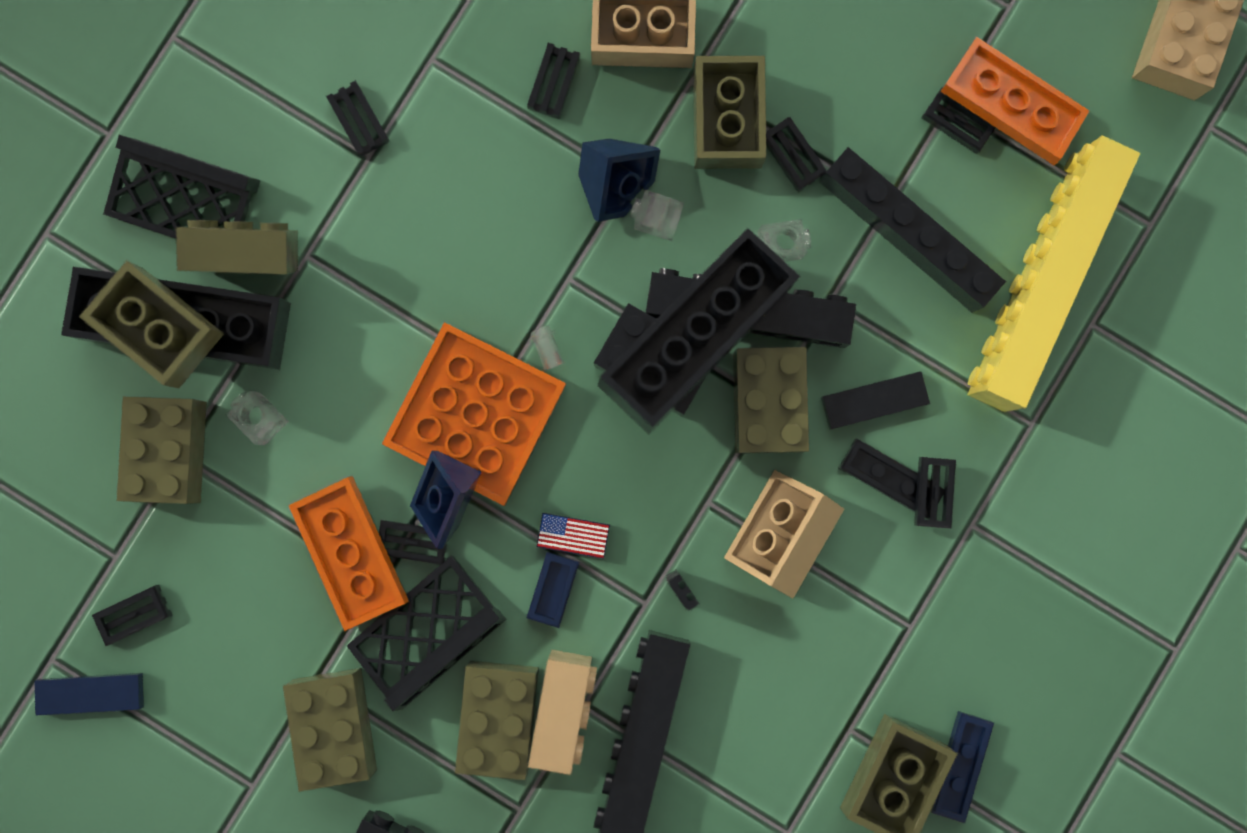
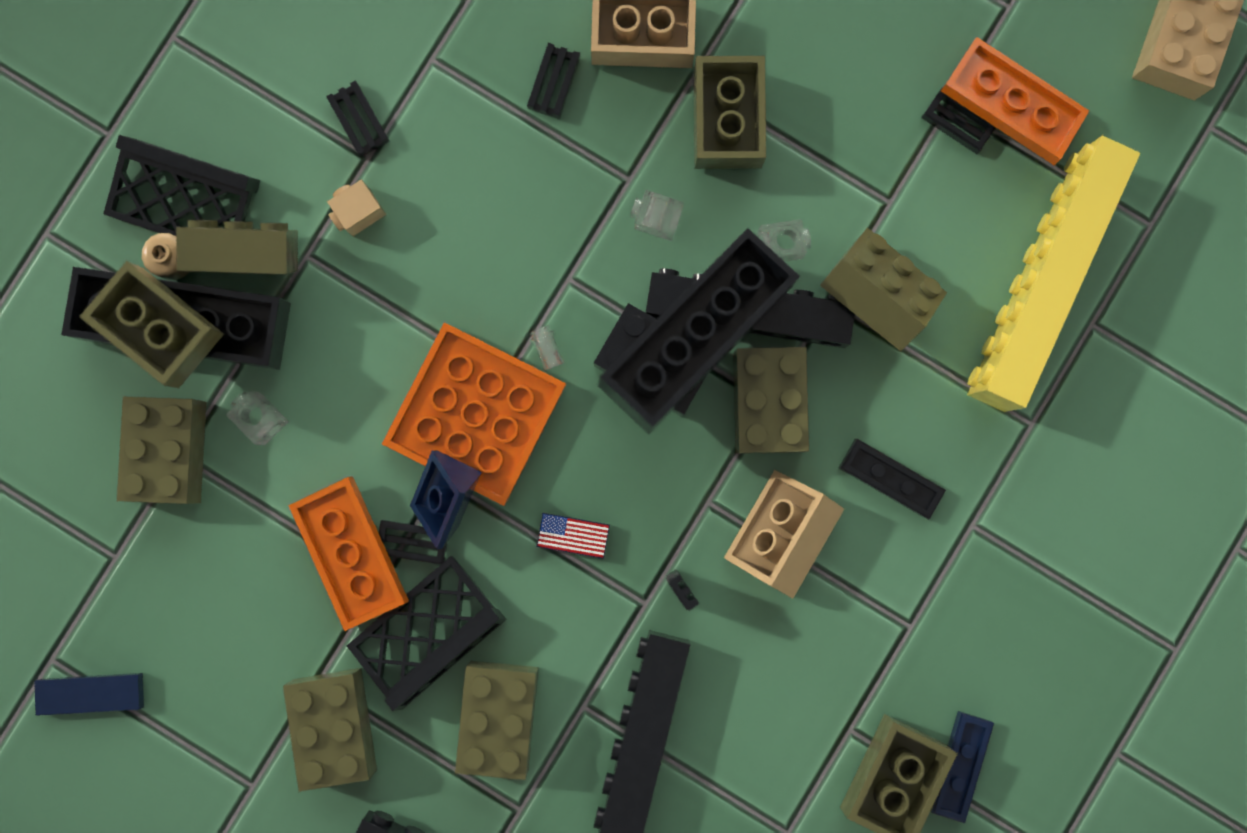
(158, 602): black tile -> none
(160, 256): none -> tan head
(354, 208): none -> tan brick
(553, 589): dark blue tile -> none
(562, 712): tan brick -> none
(614, 174): dark blue slope -> none
(783, 162): black tile -> none
(875, 400): black tile -> none
(884, 289): none -> olive brick
(912, 231): black brick -> none
(921, 492): black tile -> none

